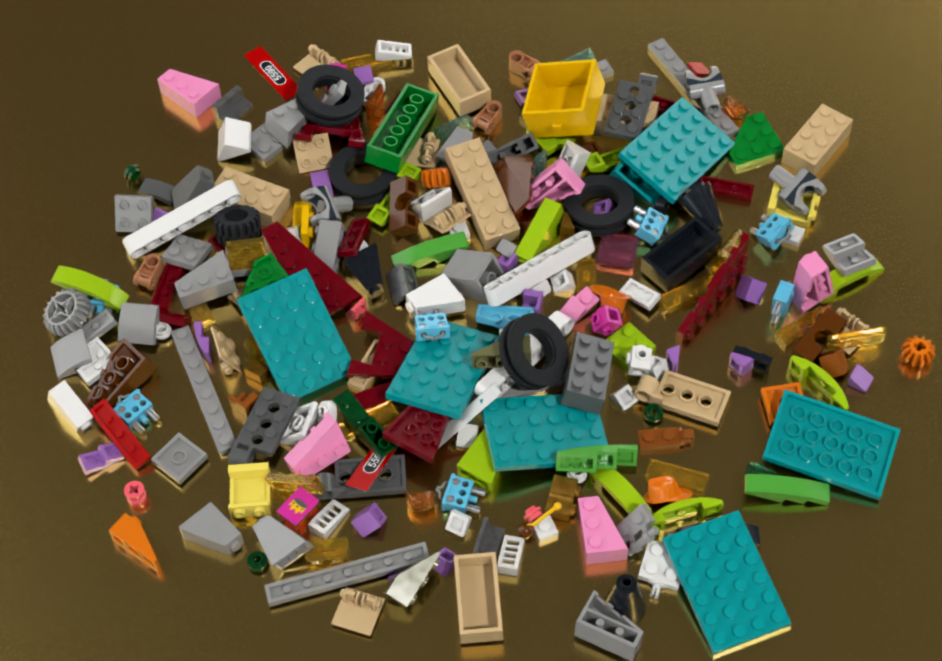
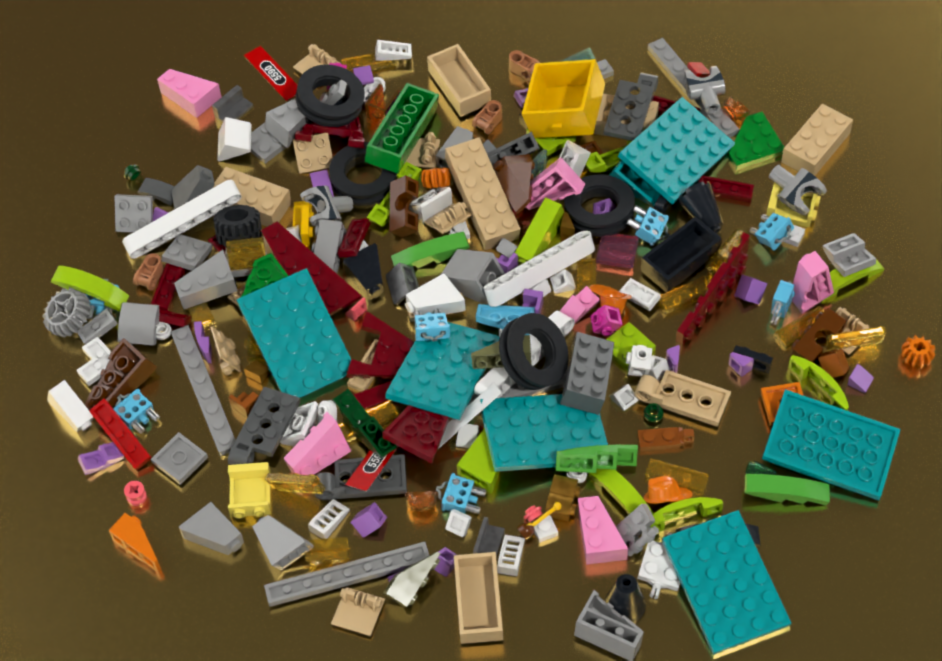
(70, 353): light grey slope -> none
(257, 566): dark green plate -> none
(298, 511): piece -> none
(445, 130): clear light blue slope -> none

